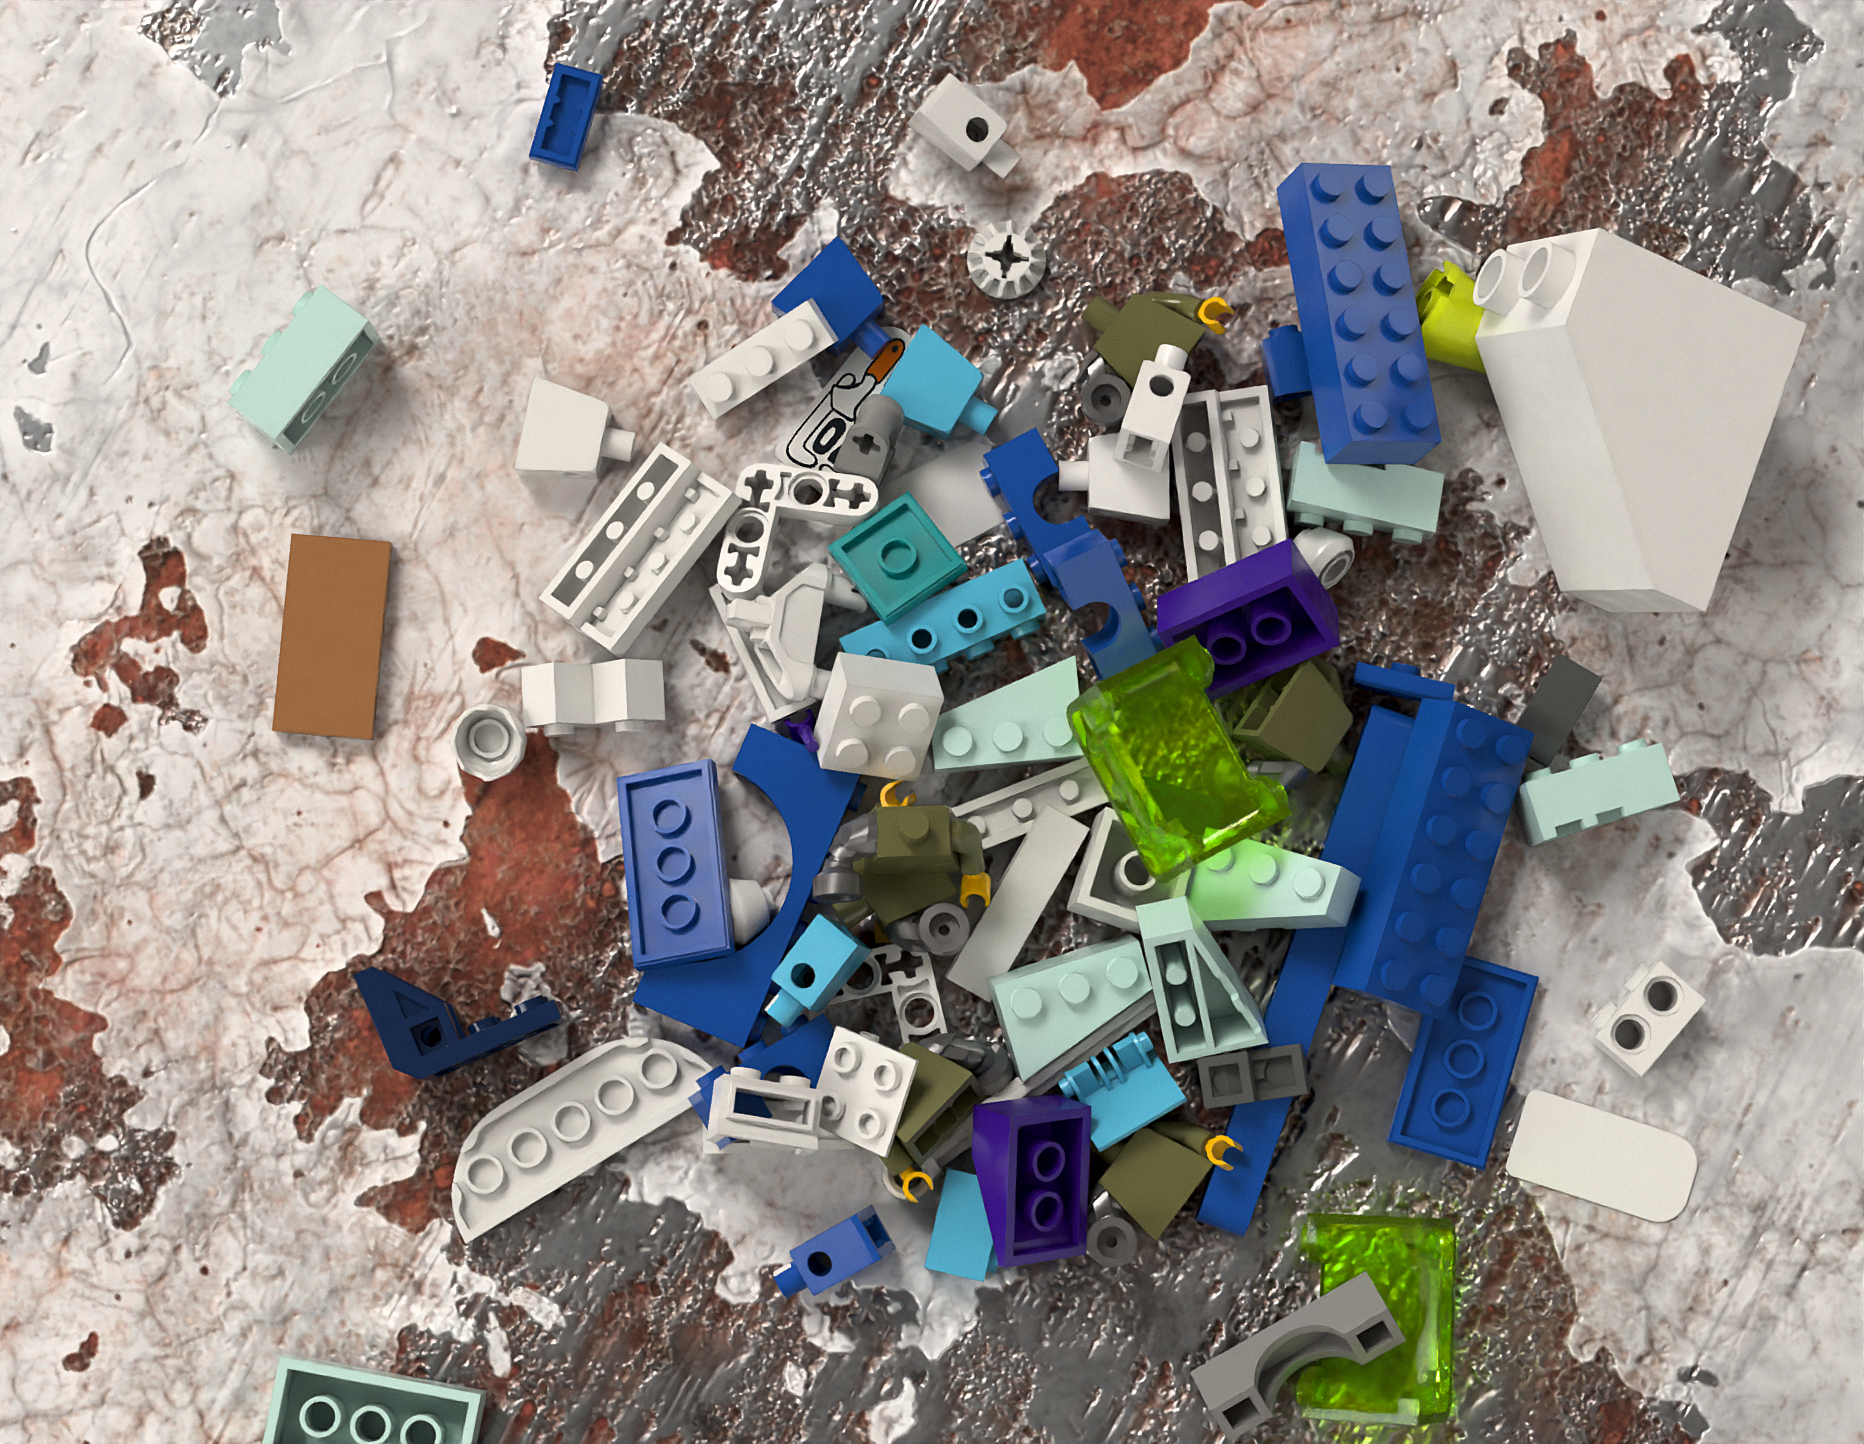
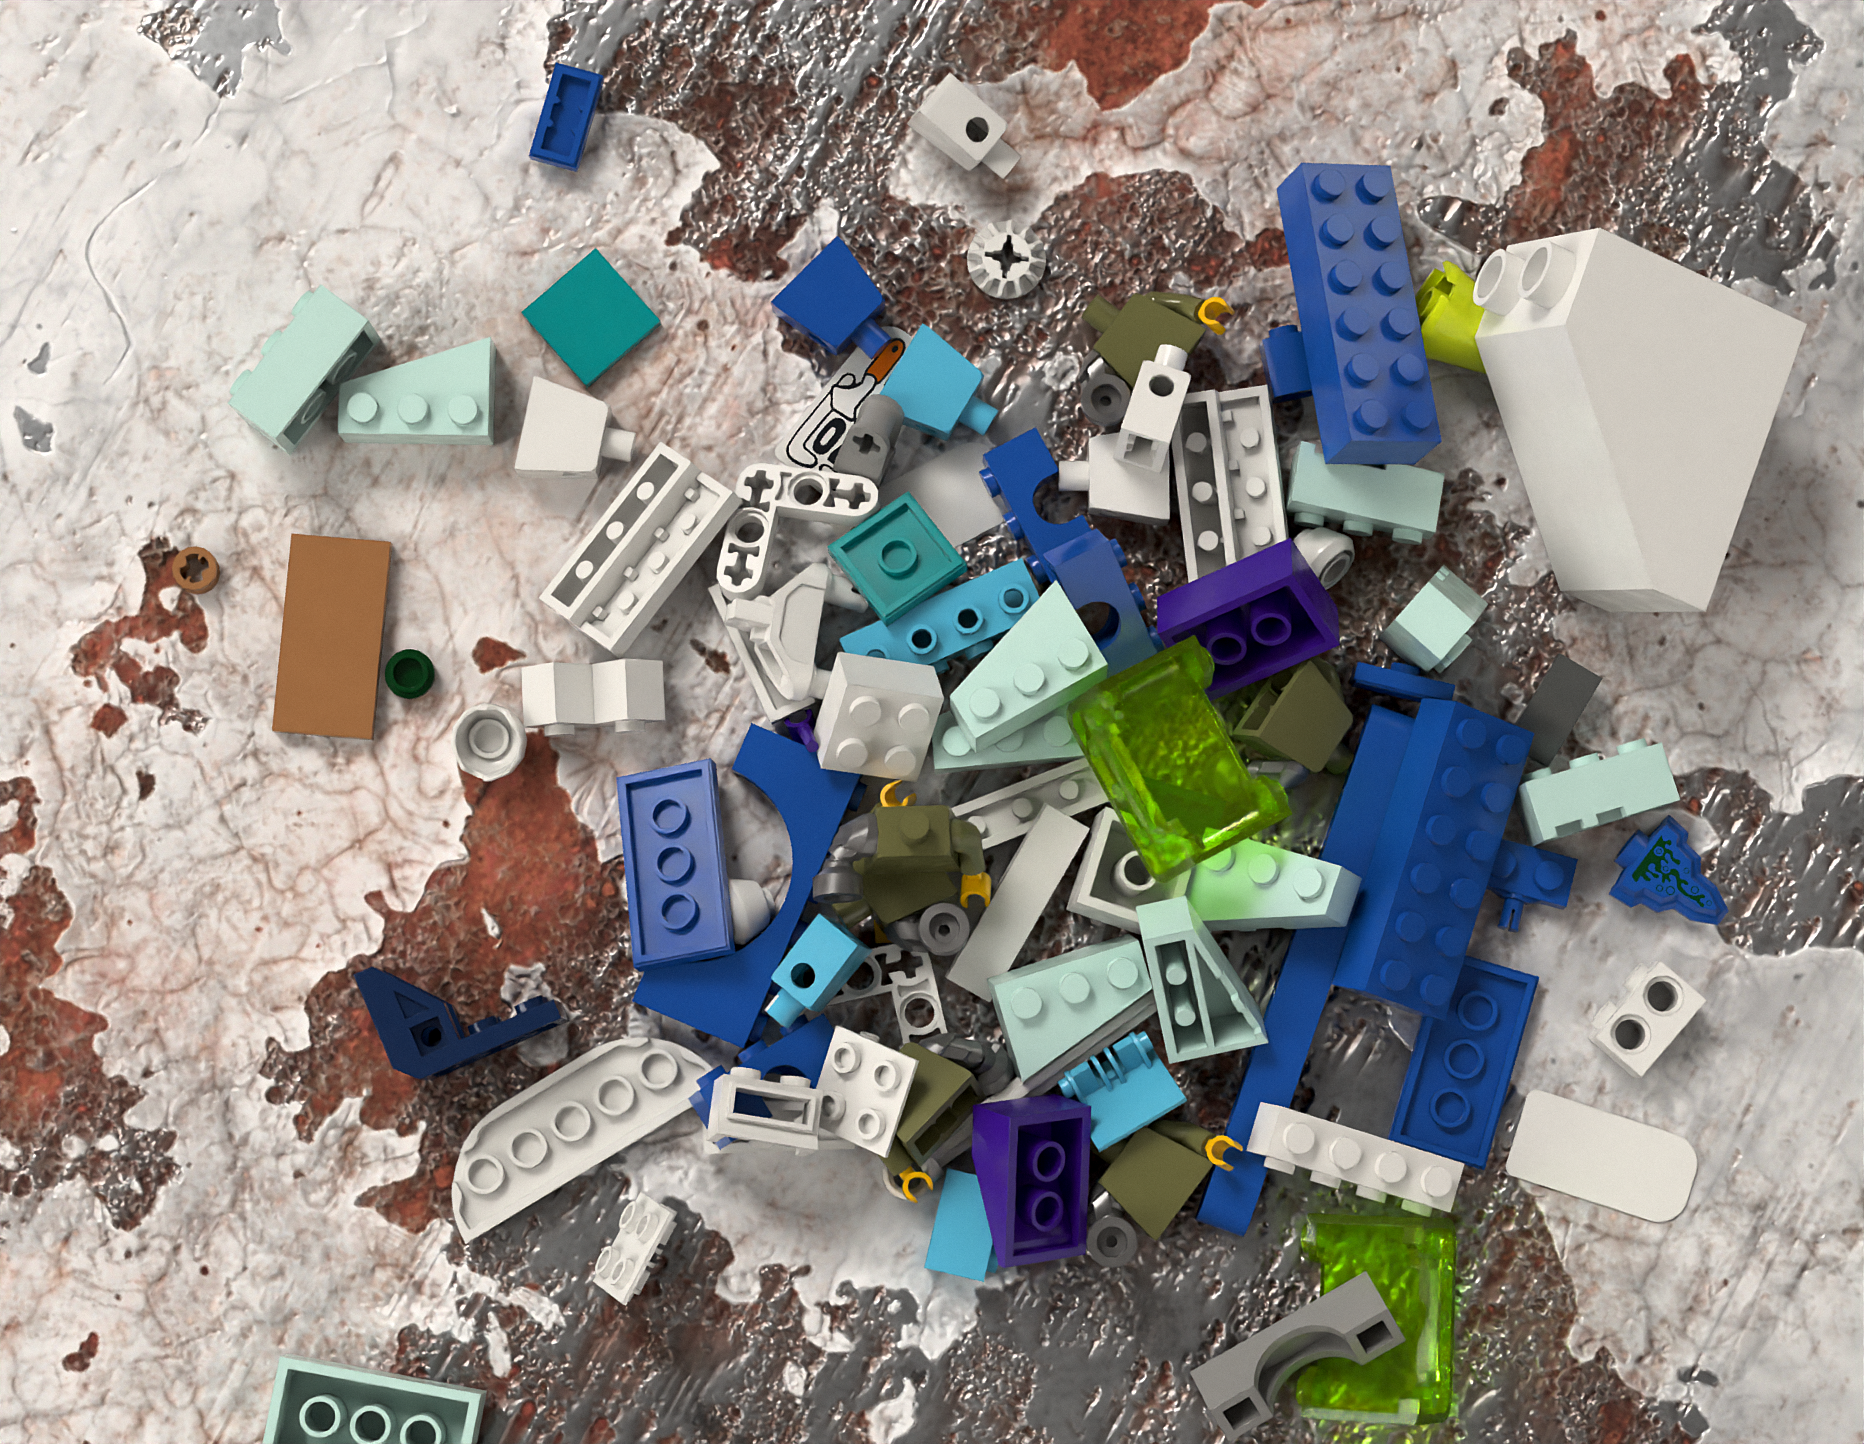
(210, 575): none -> medium nougat bush
(409, 674): none -> dark green plate
(424, 400): none -> light aqua wedge
(591, 318): none -> teal tile
(623, 1265): none -> white hinge
(763, 358): white plate -> none
(849, 1244): blue torso -> none
(1029, 672): none -> light aqua wedge
(1253, 1076): dark grey slope -> none
(1356, 1157): none -> white brick
(1435, 623): none -> light aqua wedge
(1528, 877): none -> blue plate
(1666, 875): none -> blue rock

